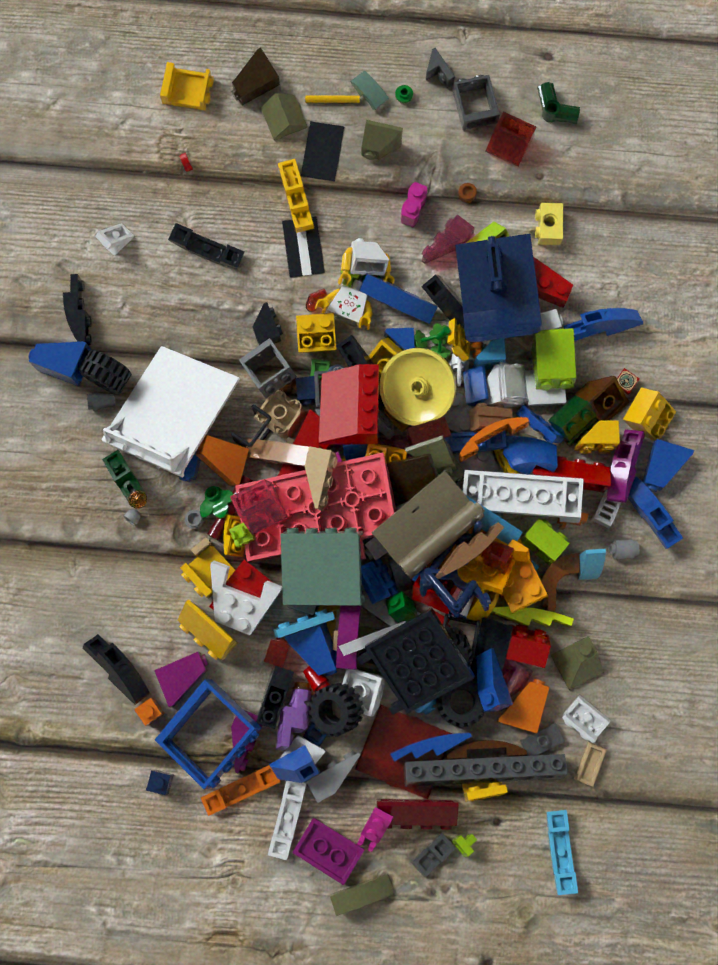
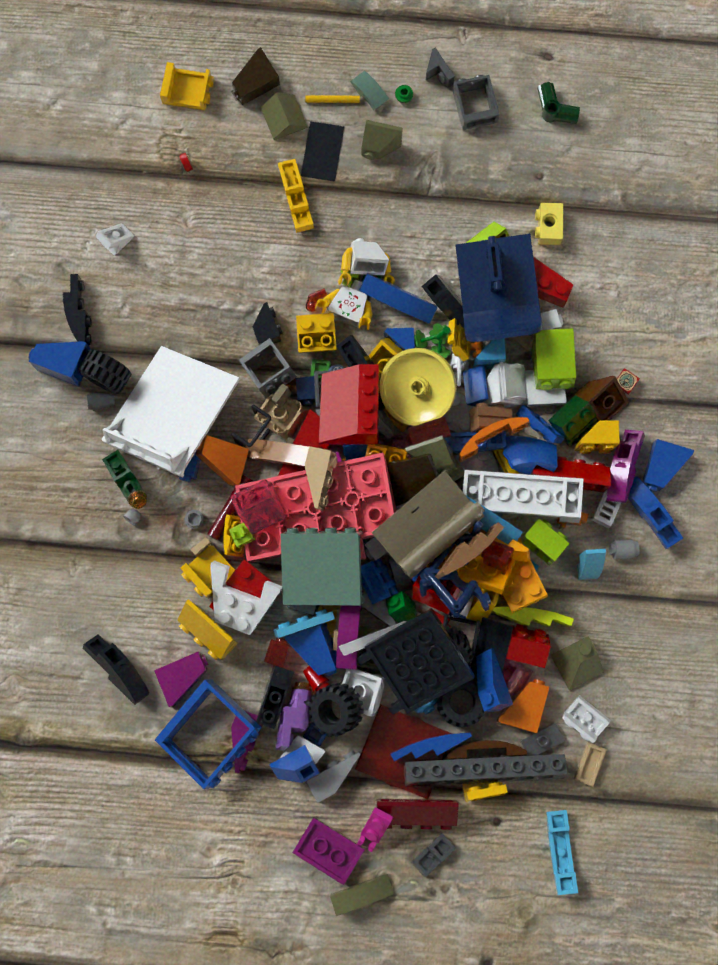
(149, 711): orange brick -> none
(159, 782): dark blue brick -> none
(205, 248): black slope -> none
(215, 502): green plate -> none
(239, 790): orange slope -> none
(281, 396): none -> dark tan tile
(287, 819): white slope -> none
(303, 250): black sticker -> none
(415, 202): dark pink brick -> none
(456, 232): clear pink slope -> none
(463, 844): lime tile -> none
(467, 192): dark orange tile -> none
(511, 139): clear red slope -> none
(561, 567): dark orange arch -> none
(608, 320): blue slope -> none
(650, 414): yellow slope -> none

